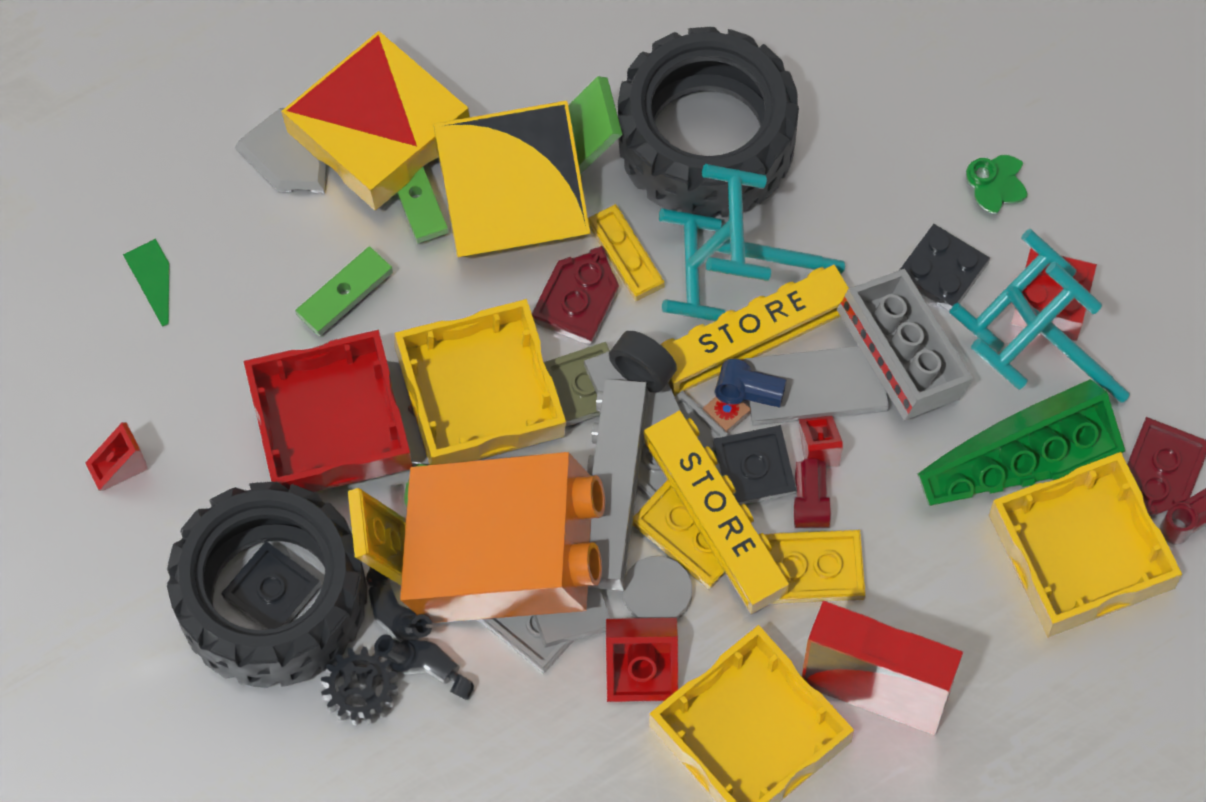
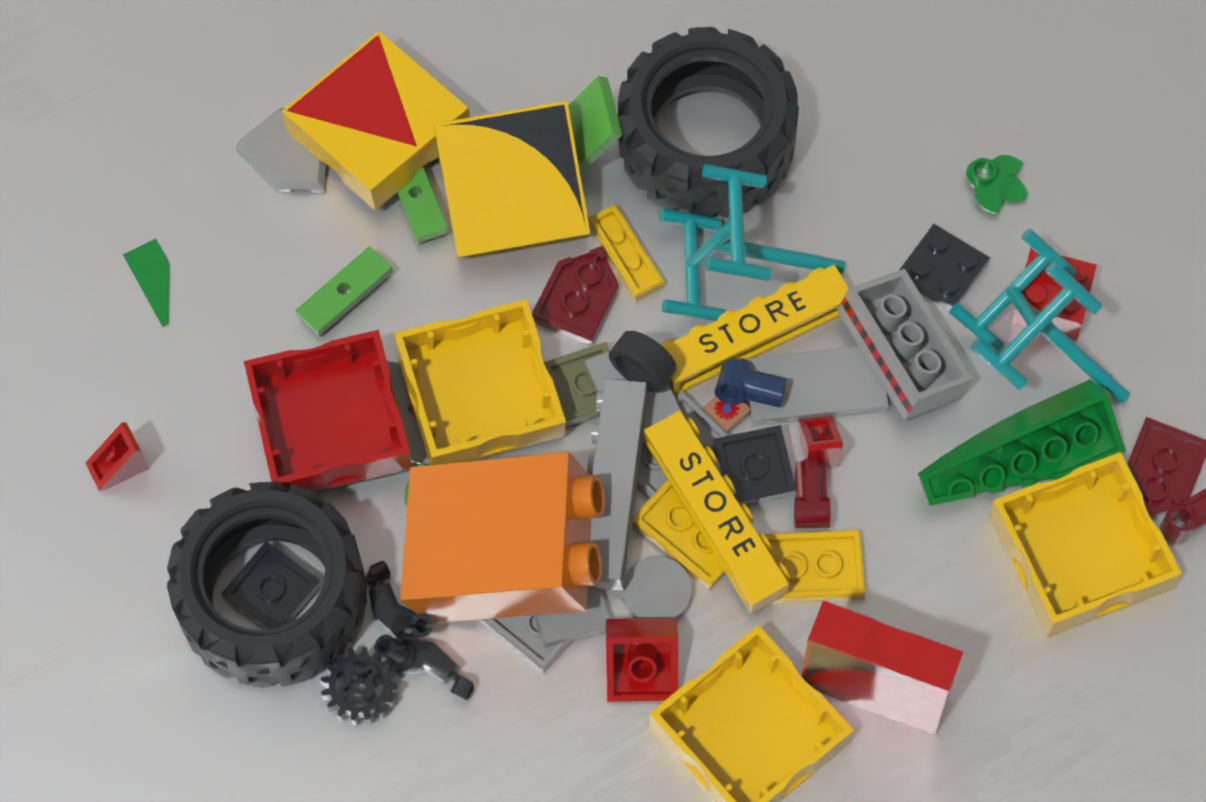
(377, 534): yellow tile -> none

